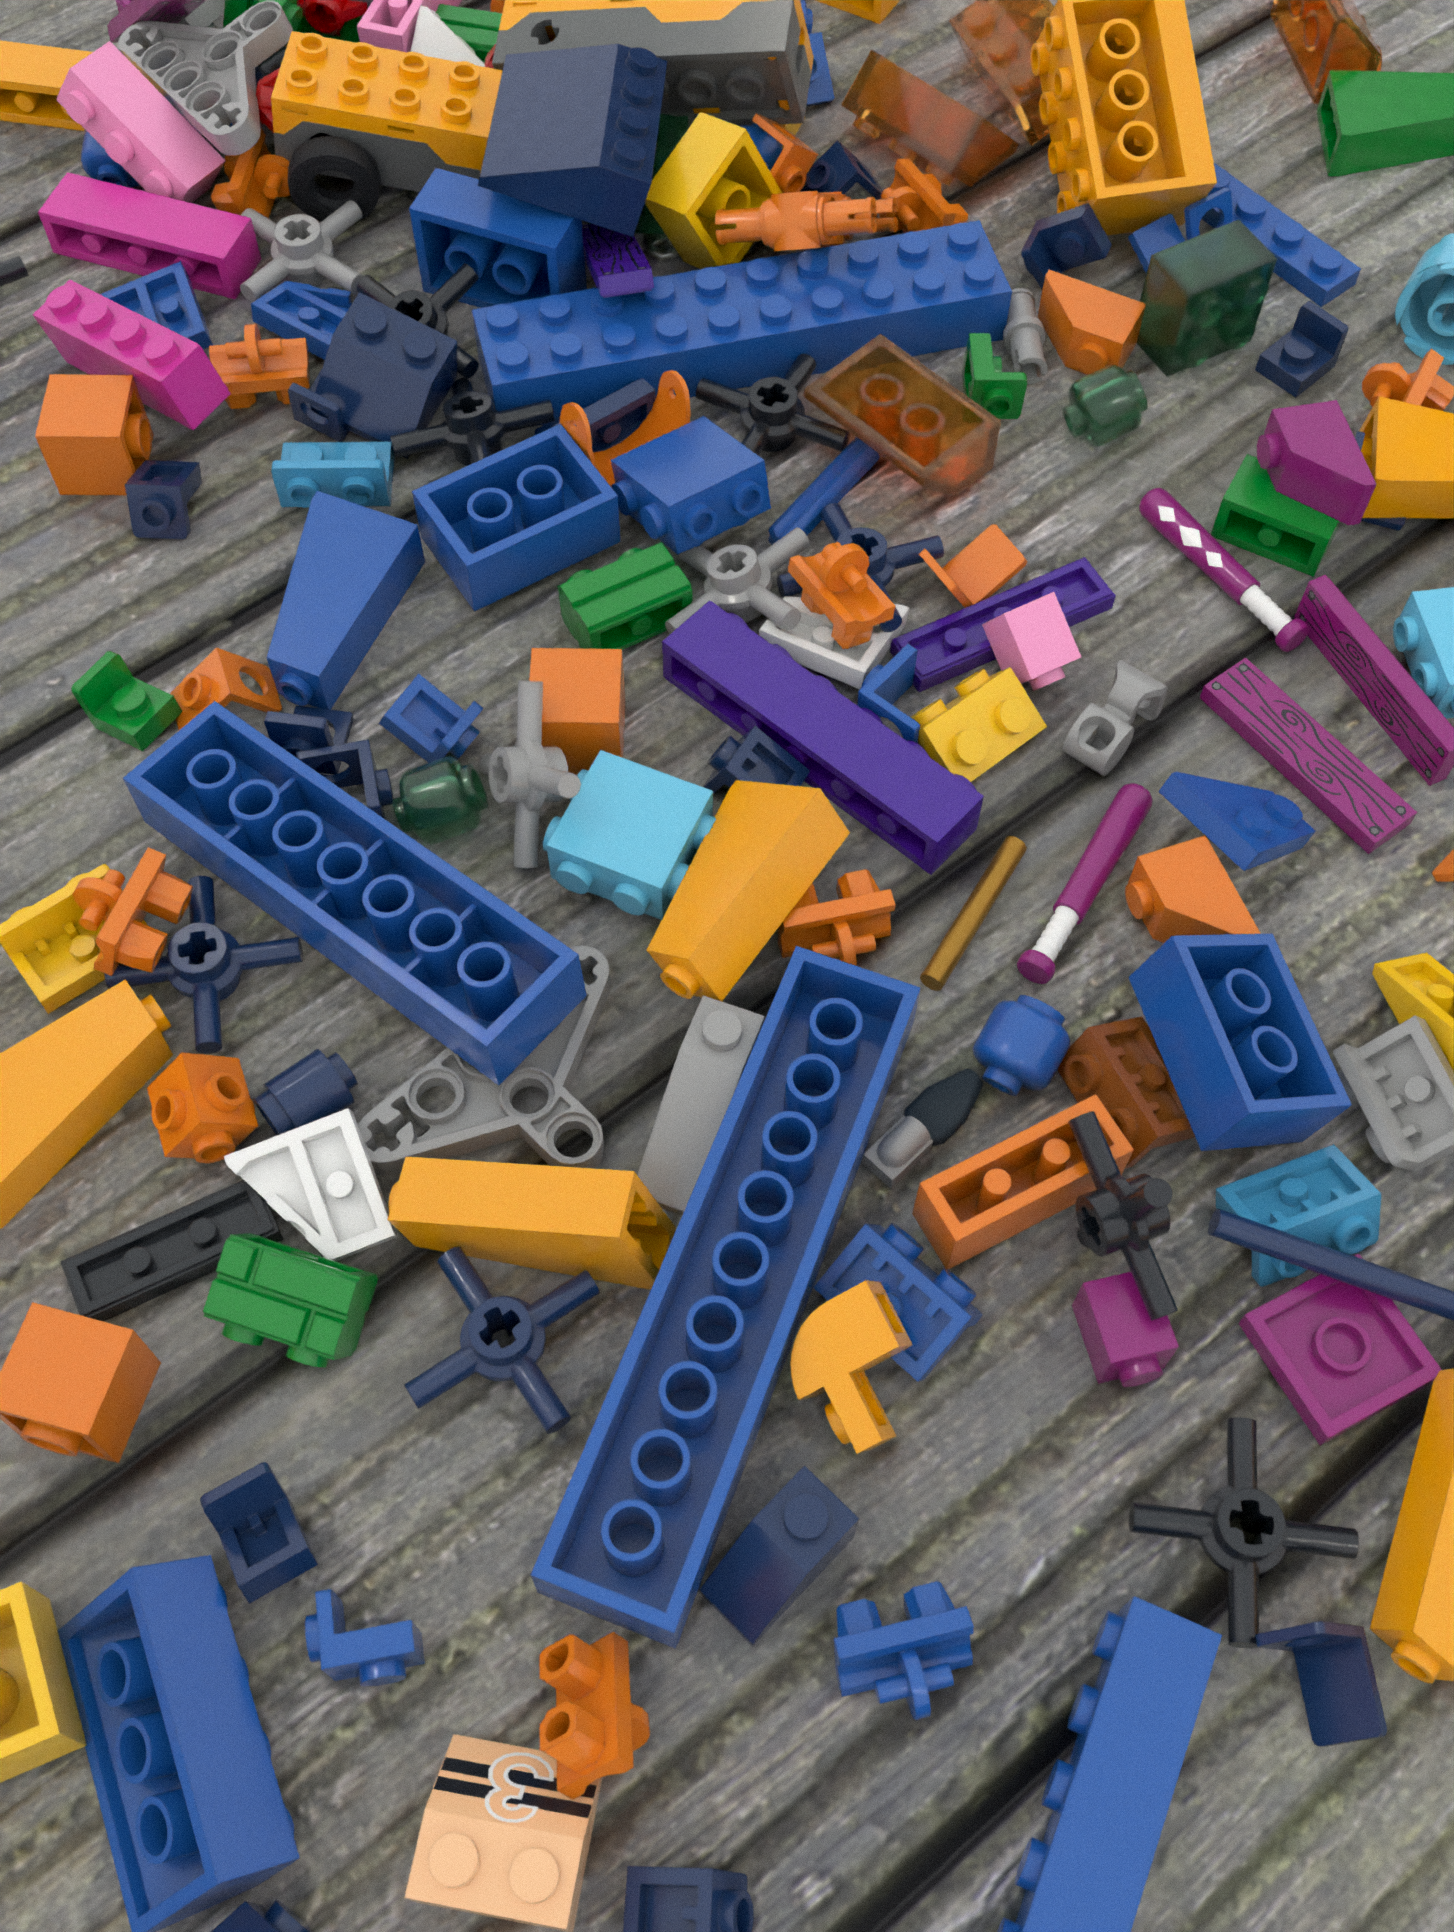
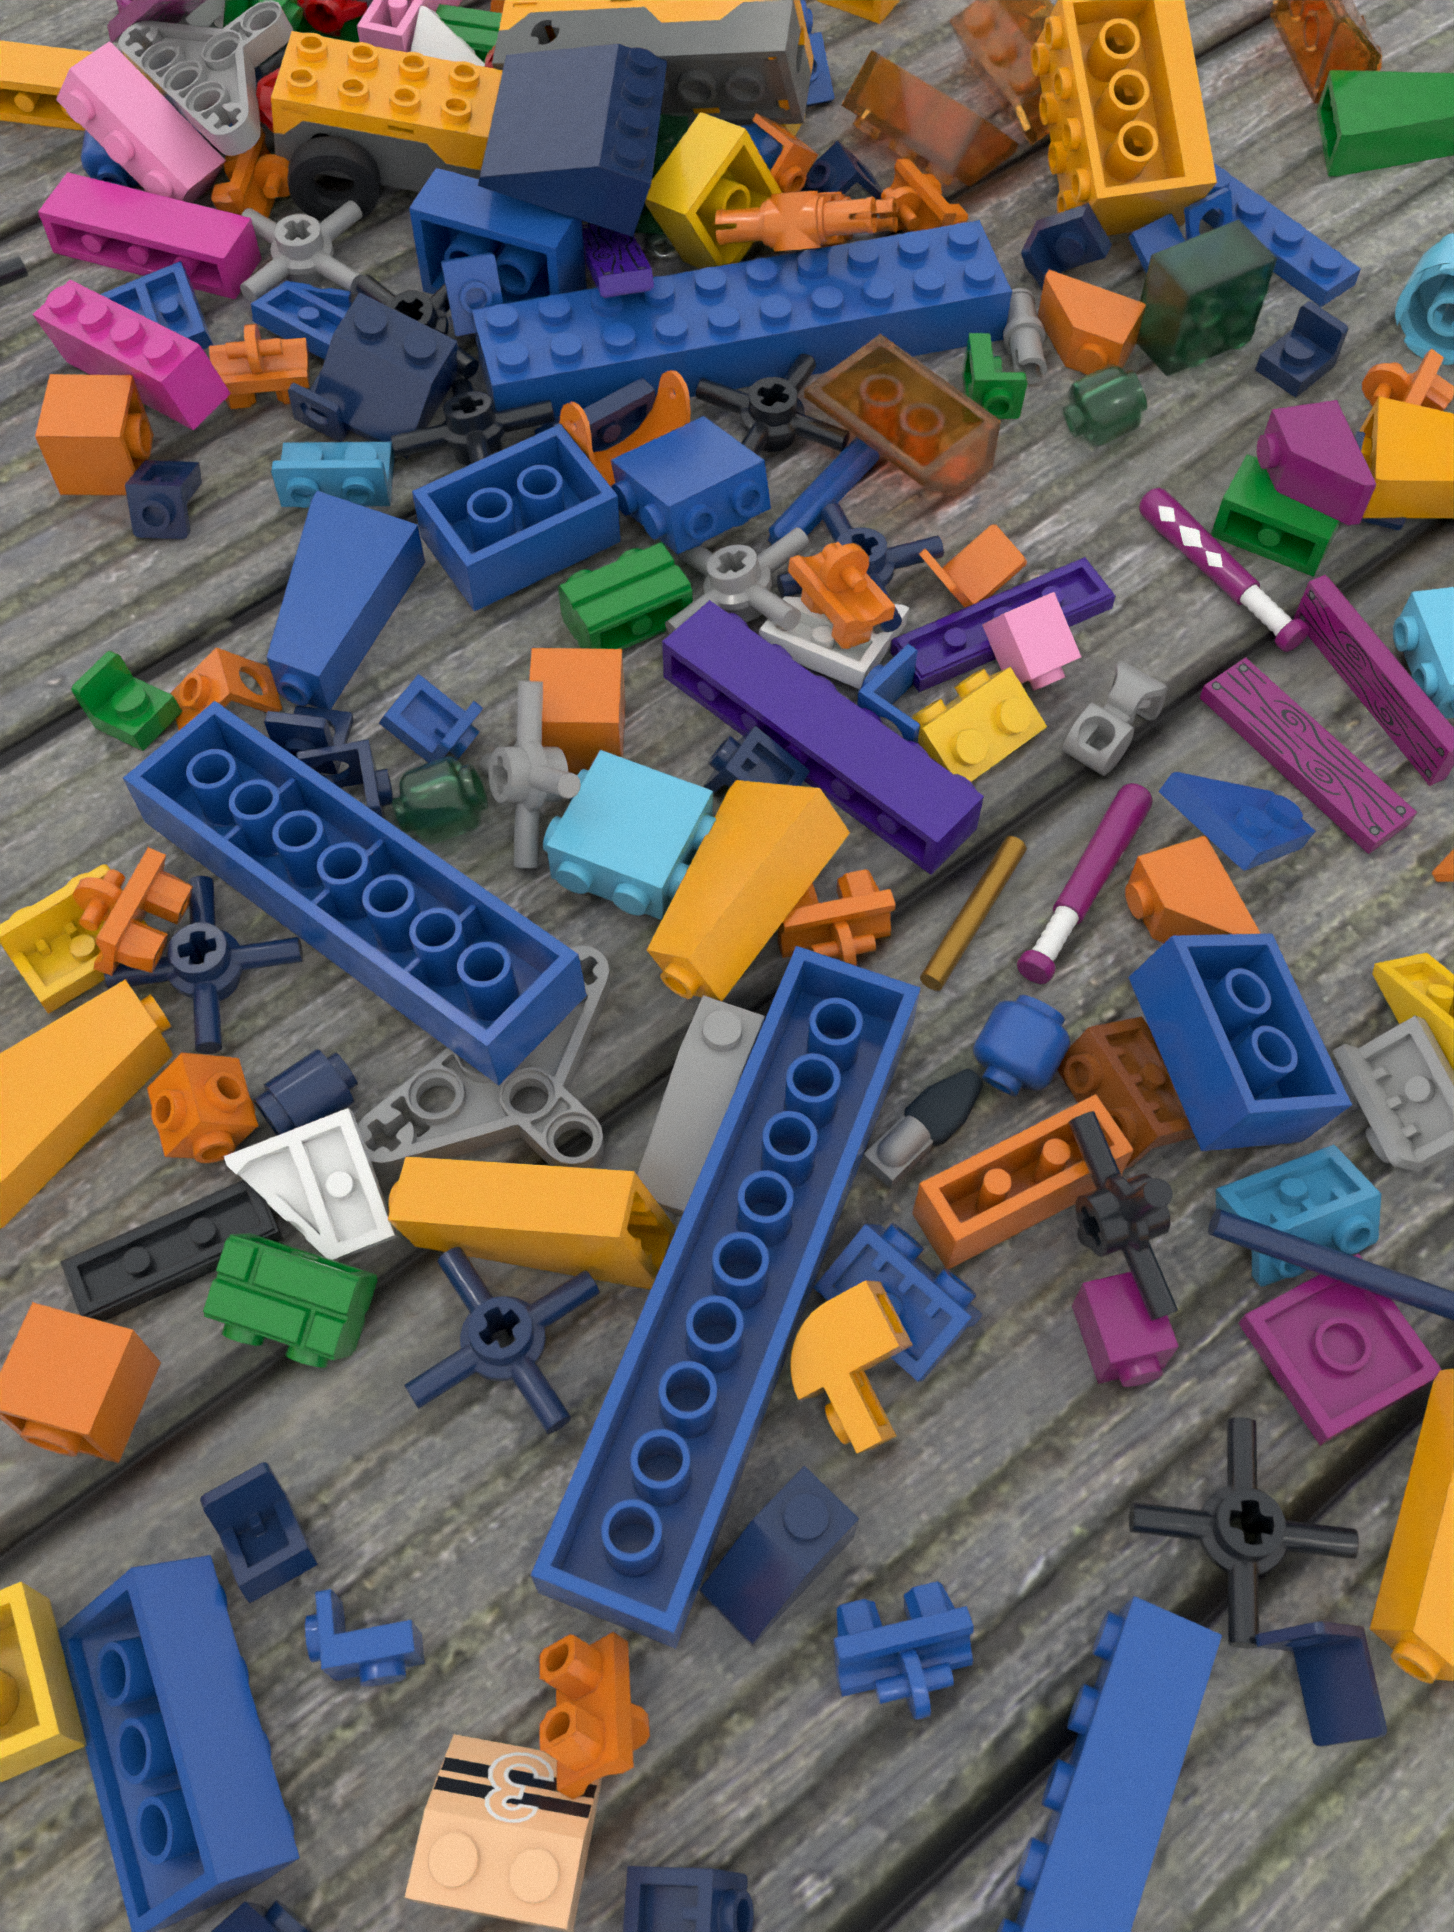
(470, 285): none -> blue bracket

